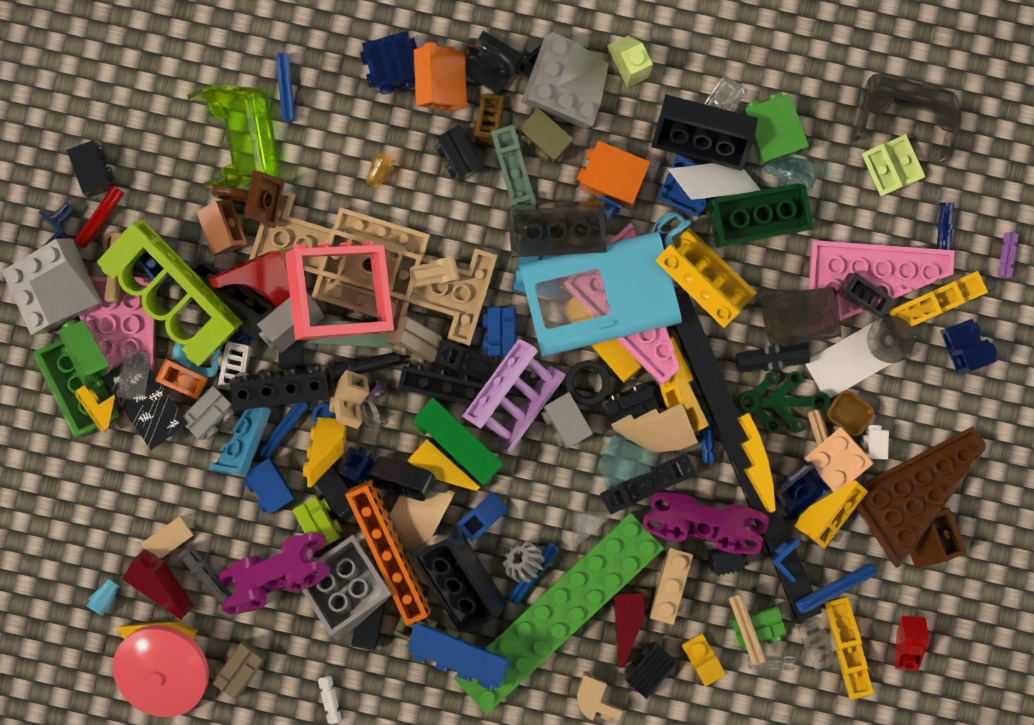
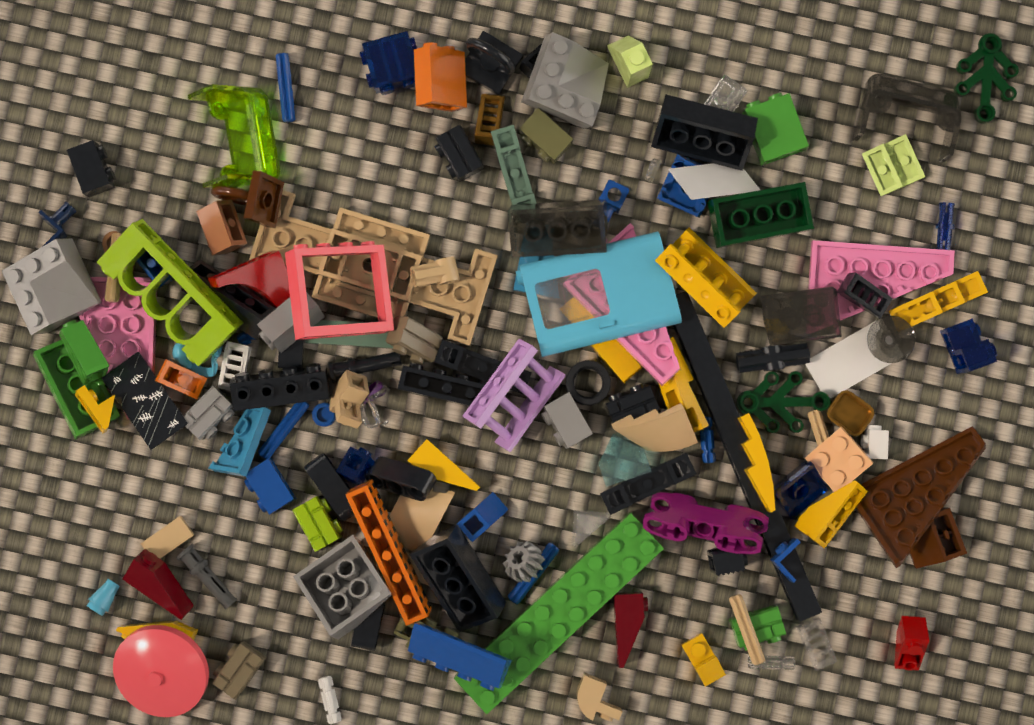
(99, 217): red axle -> none
(133, 375): clear slope -> none
(288, 569): magenta piece -> none
(327, 447): yellow slope -> none
(379, 169): clear yellow cone -> none
(458, 441): green brick -> none
(501, 331): blue brick -> none
(613, 174): orange brick -> none
(649, 669): black brick -> none
(666, 237): medium azure piece -> none
(670, 585): tan brick -> none
(794, 169): clear light blue slope -> none
(836, 588): blue axle -> none
(849, 648): yellow slope -> none
(988, 75): none -> dark green plant
(1008, 255): medium lavender axle -> none

